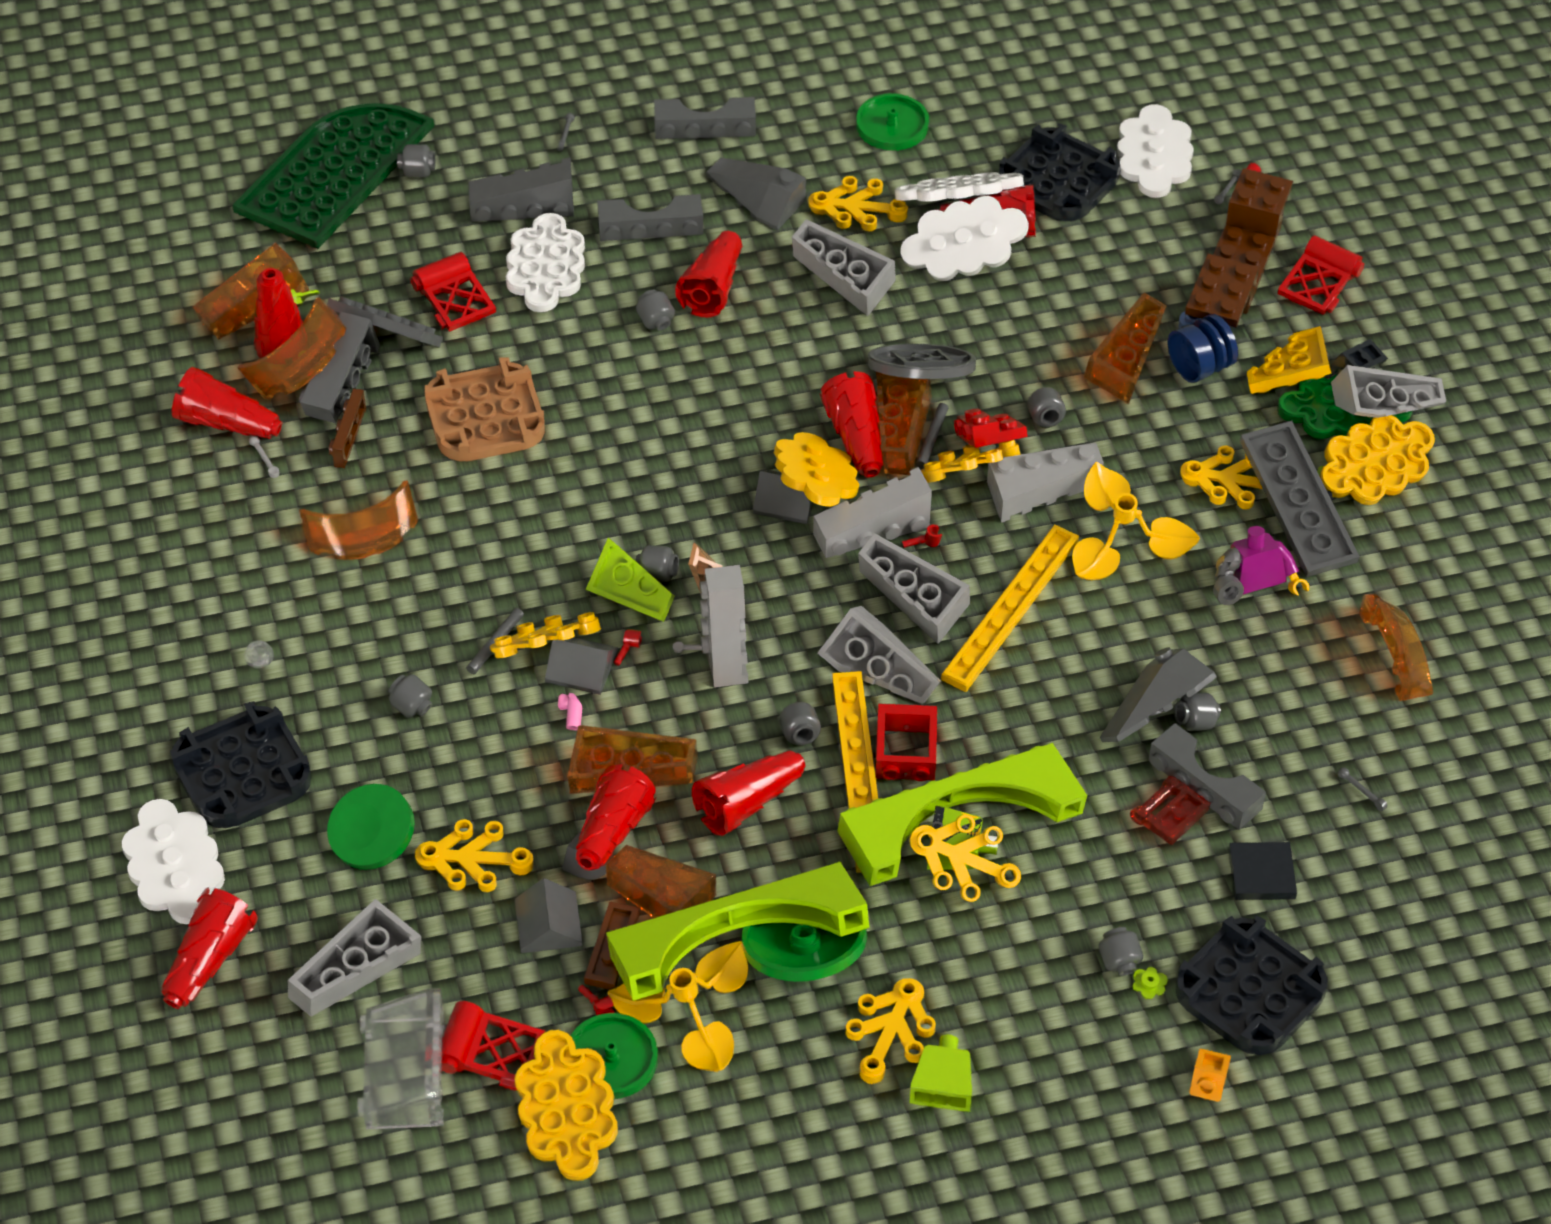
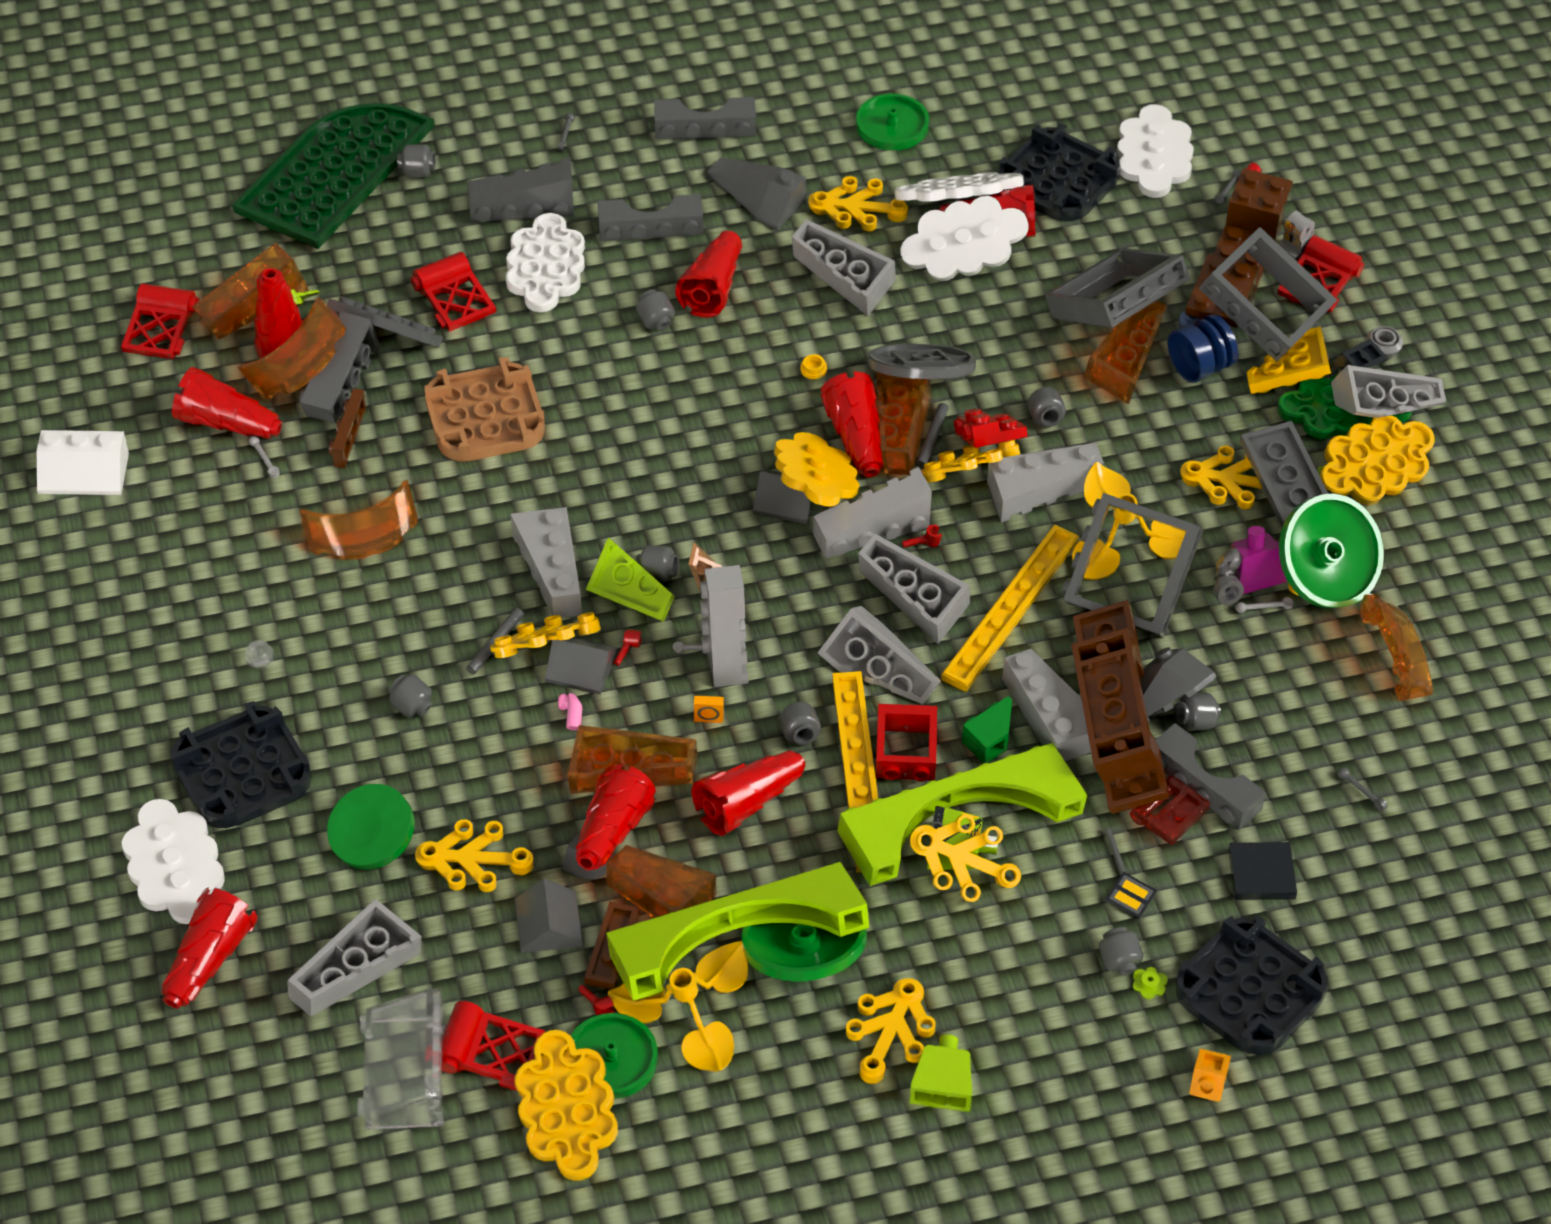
(81, 462): none -> white slope
(162, 305): none -> red piece
(549, 551): none -> light grey wedge
(708, 709): none -> light orange tile
(813, 367): none -> yellow plate
(989, 731): none -> green slope
(1047, 704): none -> light grey wedge
(1114, 707): none -> reddish brown bracket
(1128, 892): none -> piece
(1156, 273): none -> dark grey window
(1176, 578): none -> dark grey window
(1286, 603): none -> light grey hinge
(1288, 274): none -> dark grey window
(1297, 234): none -> light grey leg
(1331, 551): none -> green dish
(1387, 340): none -> light grey cone

